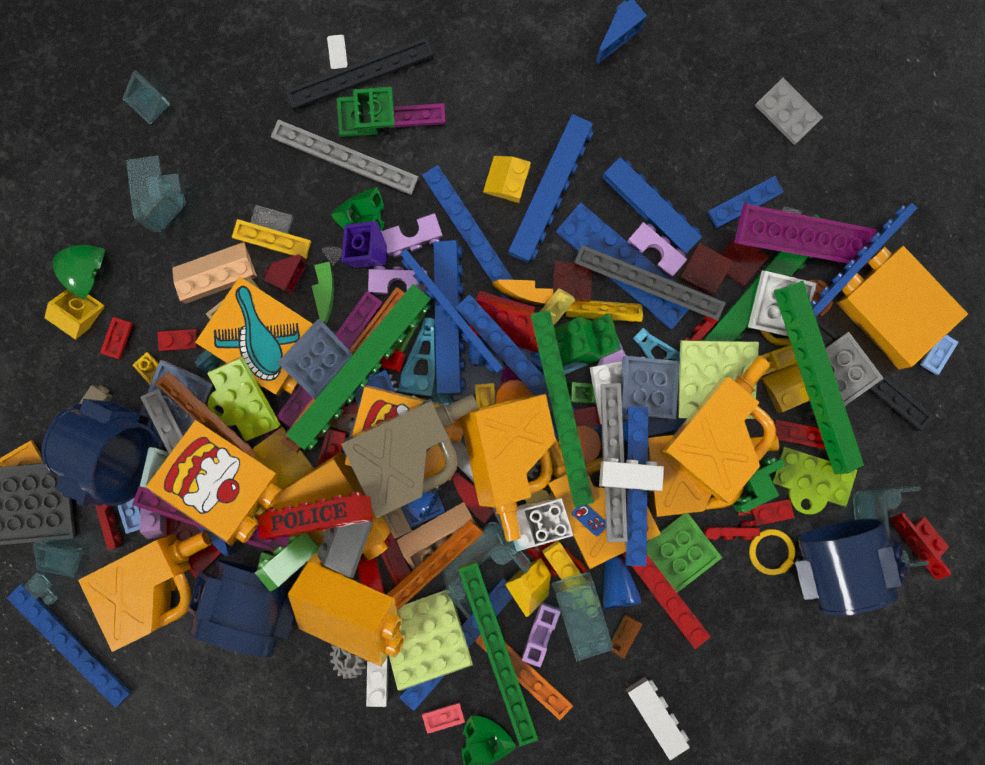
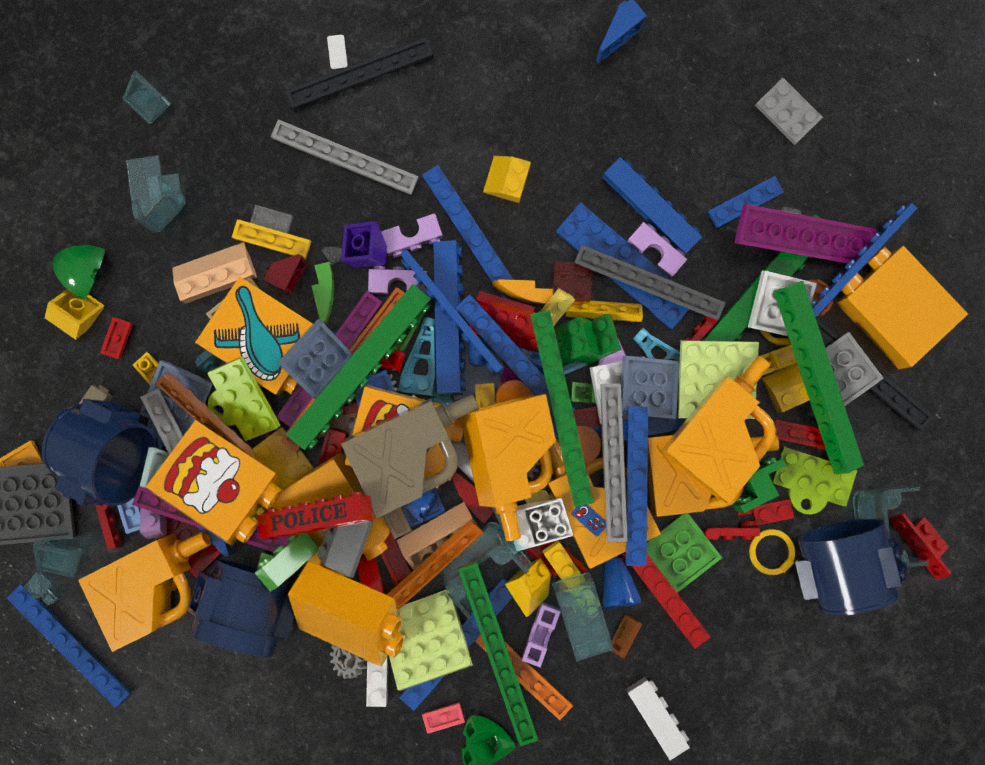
(177, 340): red plate -> none
(361, 208): green brick -> none
(365, 111): green bracket -> none
(419, 115): magenta plate -> none
(550, 188): blue brick -> none
(631, 475): white brick -> none
(707, 268): clear red plate -> none
(745, 261): clear red plate -> none
(939, 354): light blue plate -> none

